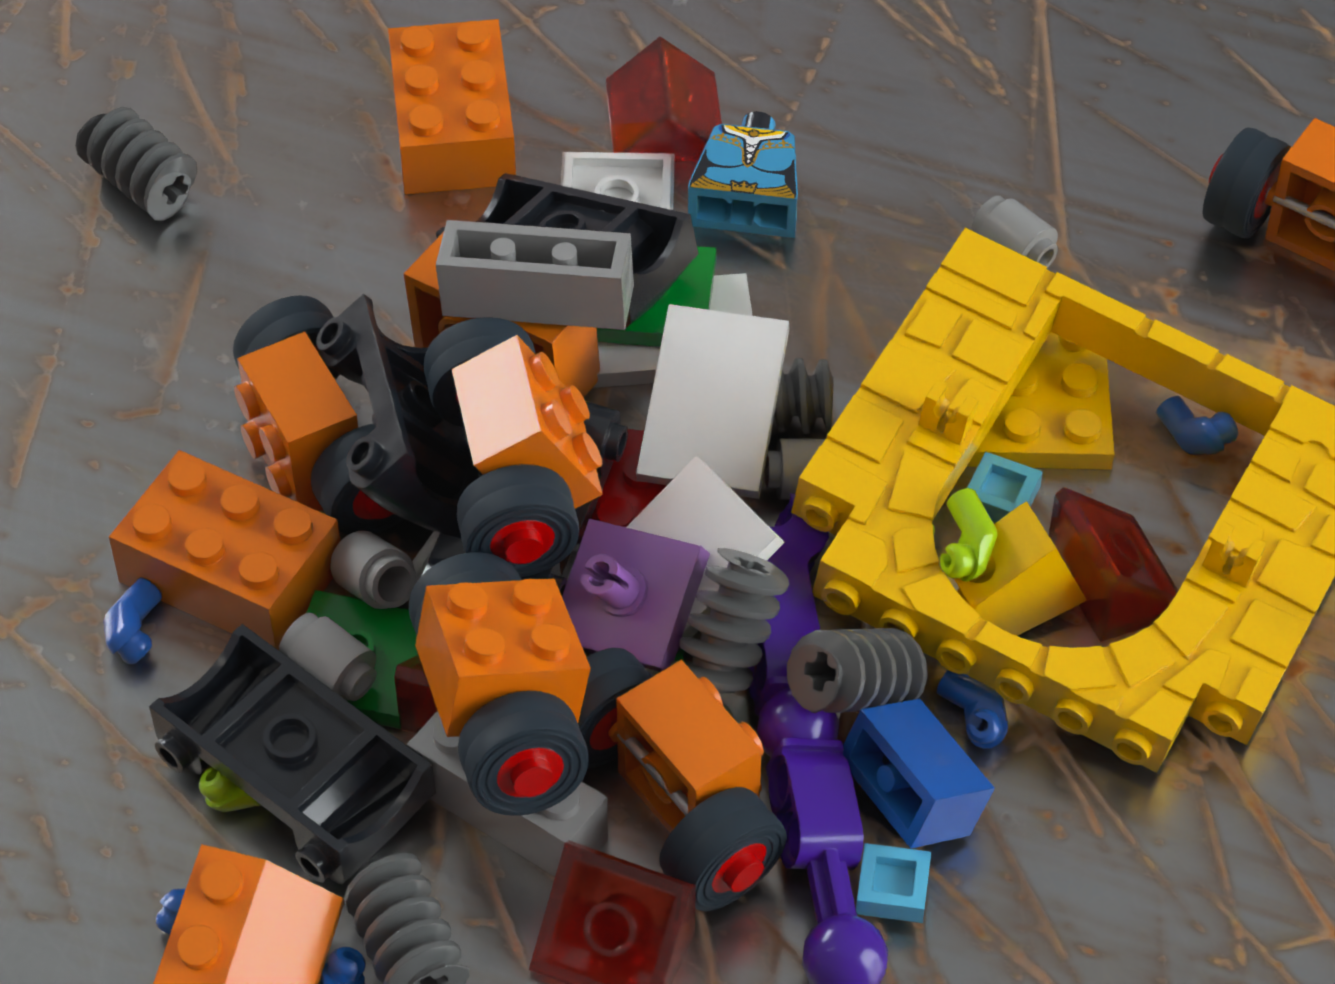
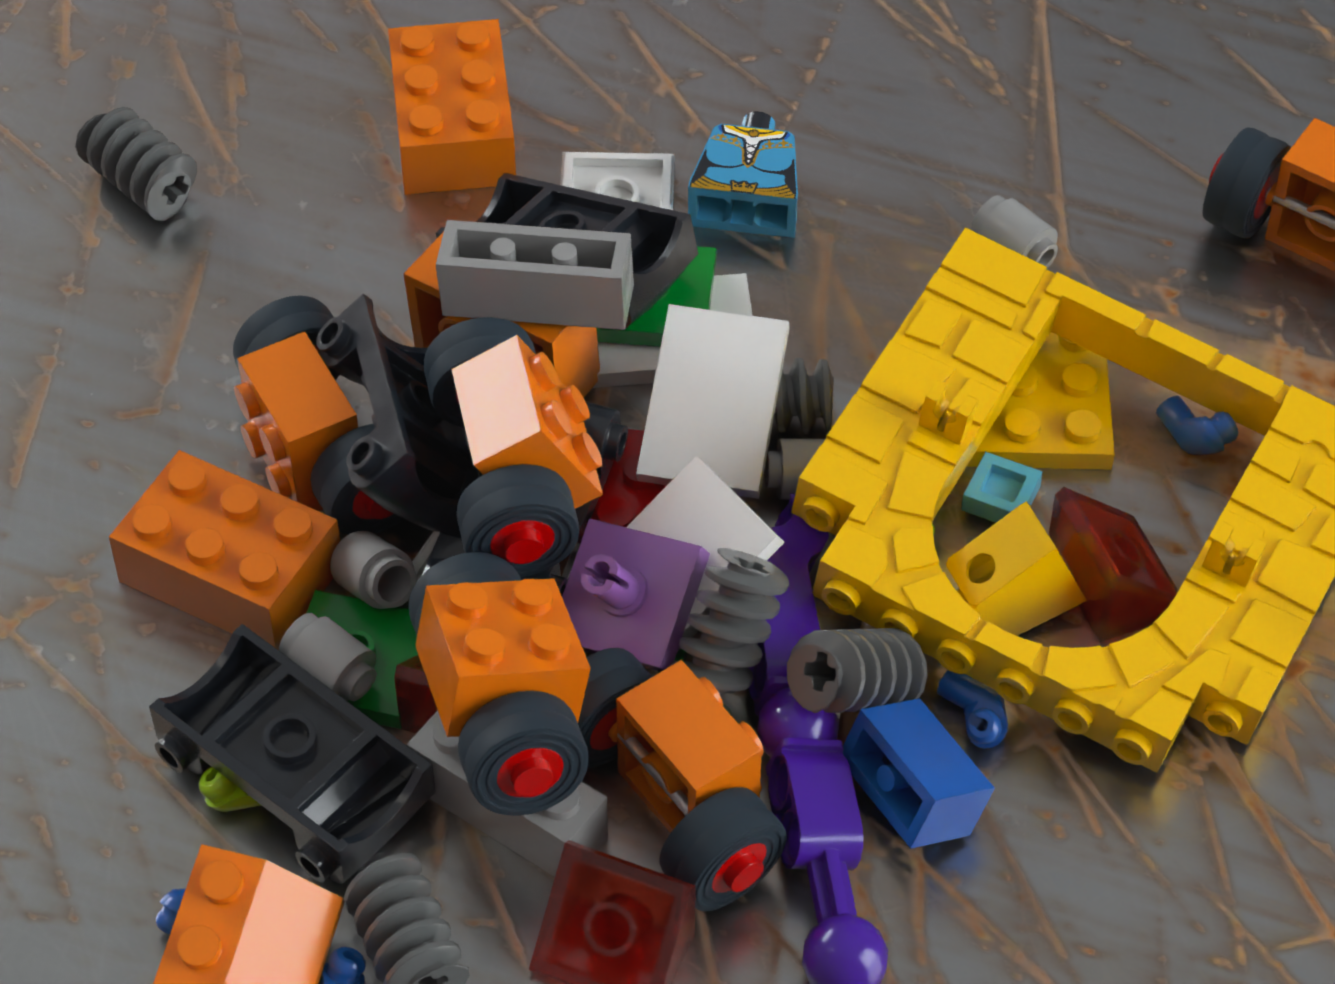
(124, 620): blue arm -> none
(662, 103): clear red slope -> none
(893, 883): medium azure plate -> none
(978, 536): lime arm -> none

